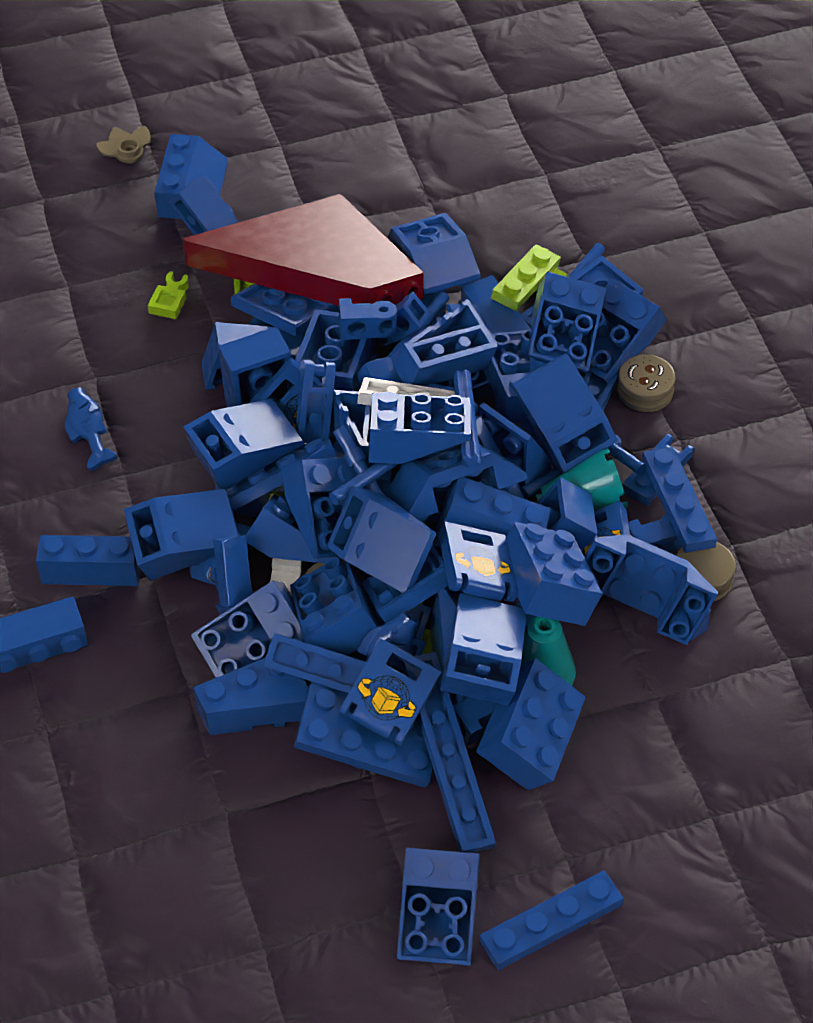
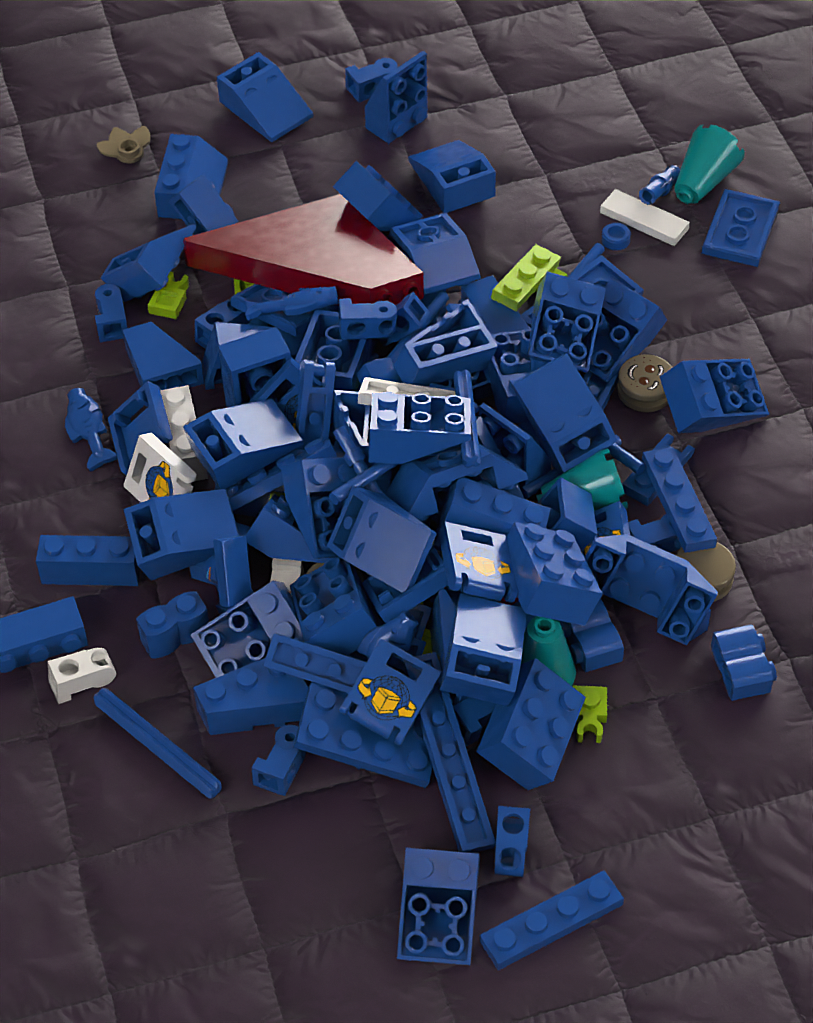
(80, 672): none -> white leg
(111, 313): none -> blue leg
(147, 265): none -> blue slope
(151, 420): none -> blue container
(157, 471): none -> white container
(157, 743): none -> blue axle
(161, 358): none -> blue slope
(170, 625): none -> blue brick
(180, 413): none -> white brick
(220, 313): none -> blue leg
(262, 97): none -> blue slope
(282, 764): none -> blue leg
(296, 303): none -> blue animal
(364, 81): none -> blue leg
(375, 198): none -> blue slope
(399, 100): none -> blue slope
(455, 175): none -> blue slope
(511, 840): none -> blue leg
(592, 712): none -> lime plate
(596, 643): none -> blue brick
(616, 236): none -> blue tile
(644, 217): none -> white tile
(659, 185): none -> blue pin
(707, 162): none -> teal cone
(713, 394): none -> blue slope
(740, 227): none -> blue tile
(743, 662): none -> blue brick

